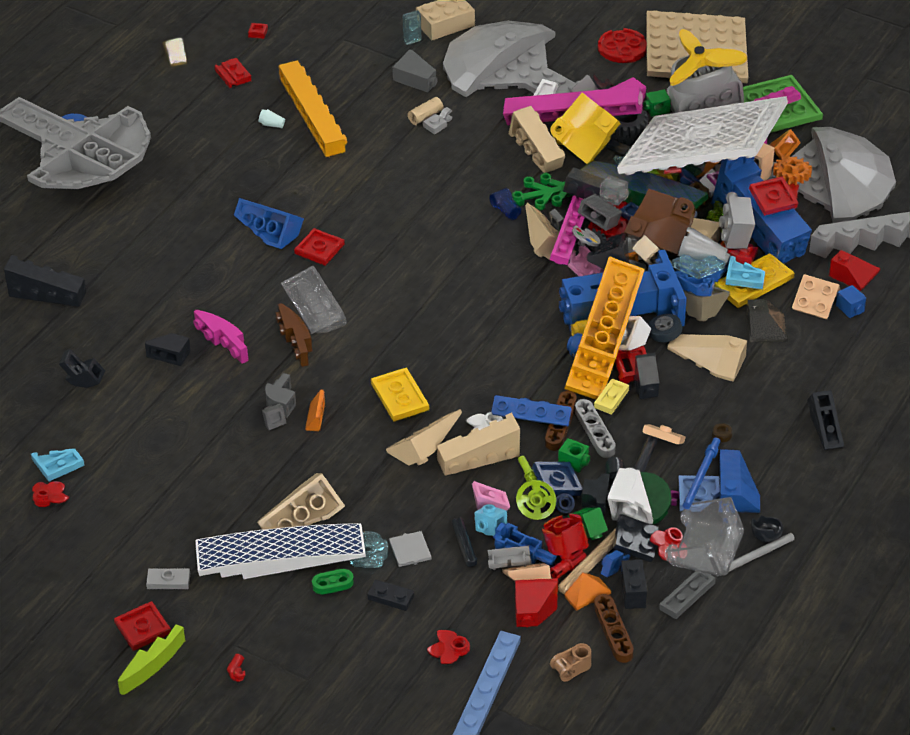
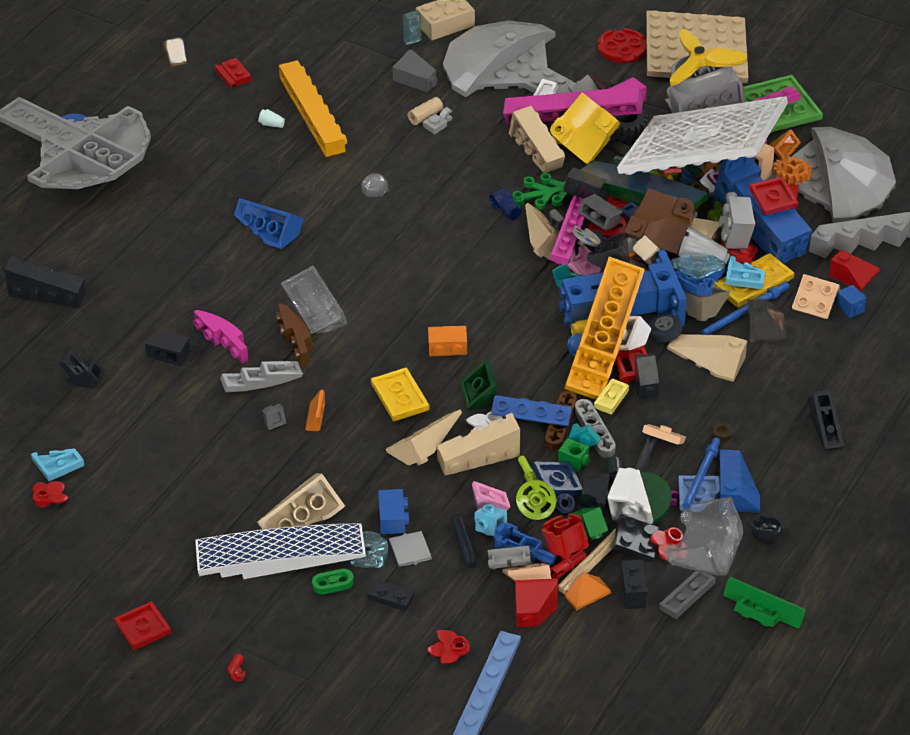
(148, 663): lime slope -> none
(168, 579): light grey plate -> none
(257, 30): red tile -> none
(261, 377): none -> light grey slope
(281, 394): dark grey brick -> none
(319, 246): red plate -> none
(374, 185): none -> clear hair
(392, 511): none -> blue brick
(447, 341): none -> orange brick
(479, 387): none -> dark green slope
(563, 272): none -> teal bracket
(572, 661): medium nougat piece -> none
(584, 435): none -> teal bracket
(612, 563): blue plate -> none
(614, 190): clear brick -> none
(615, 627): reddish brown beam -> none
(657, 103): green brick -> none
(761, 551): light grey bar -> none
(762, 605): none -> green bracket
(772, 293): none -> blue bar

